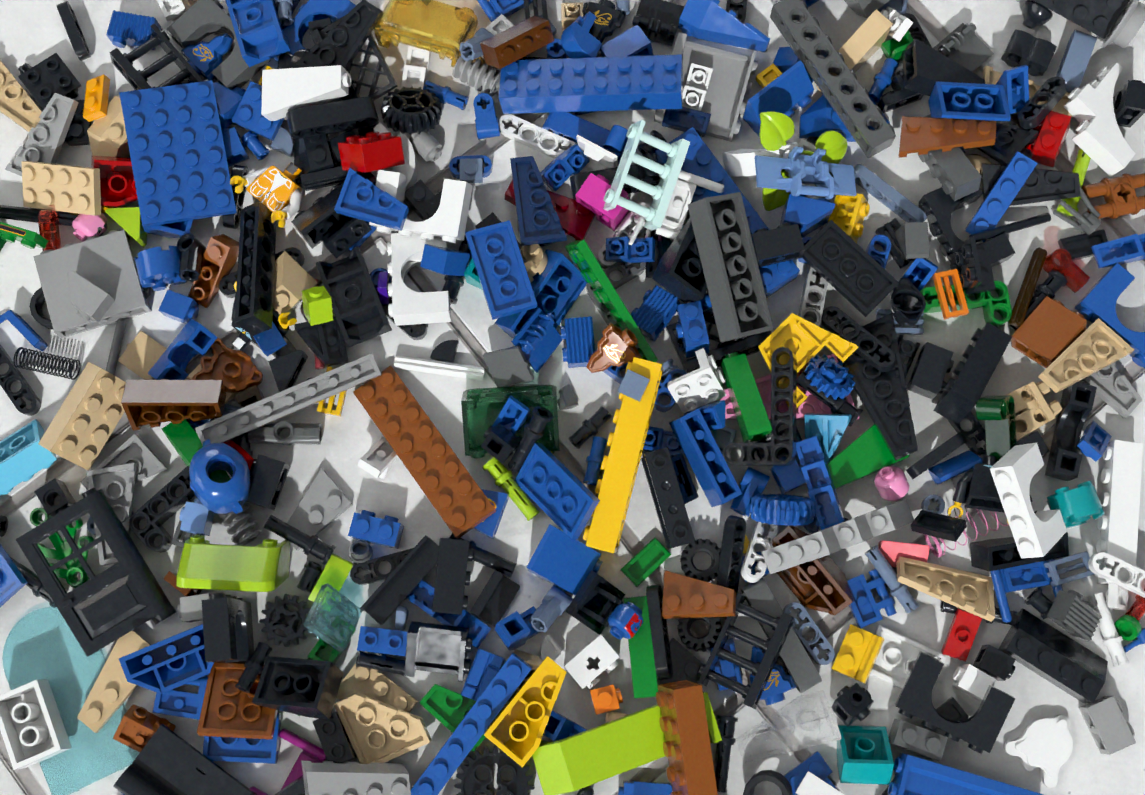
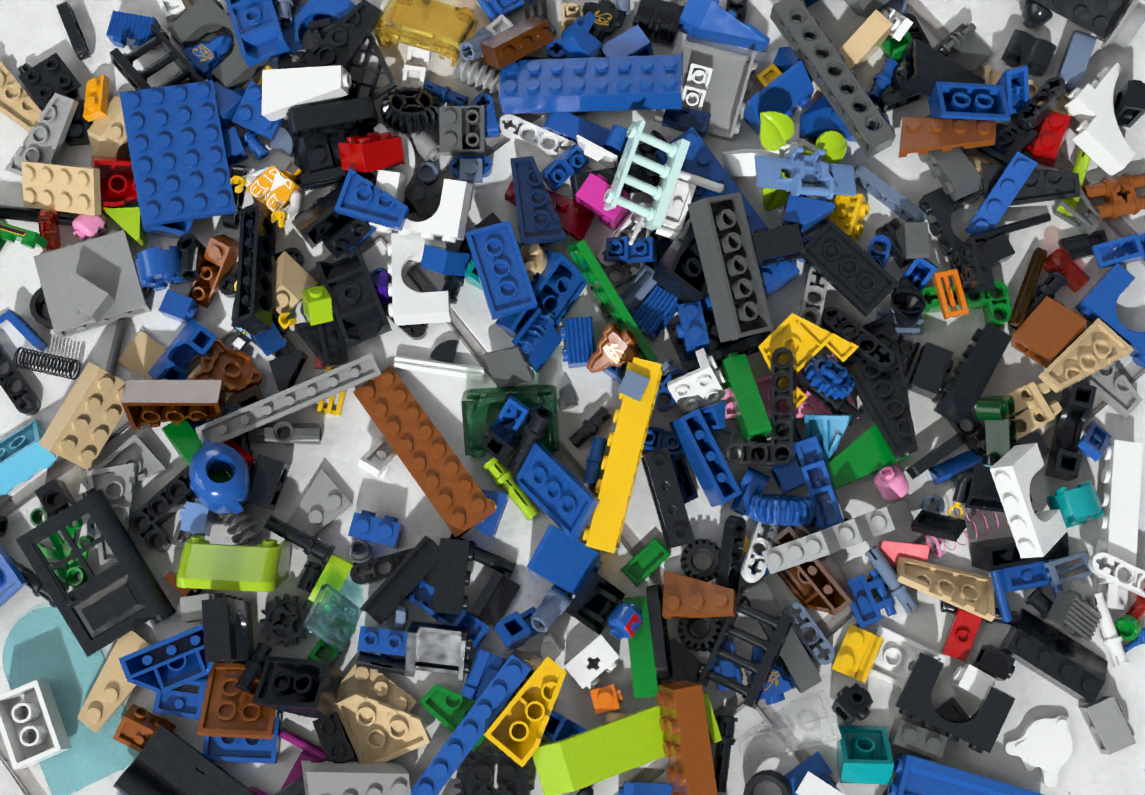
(427, 172): none -> sand blue tile
(461, 130): none -> dark grey slope
(638, 288): none -> sand blue tile

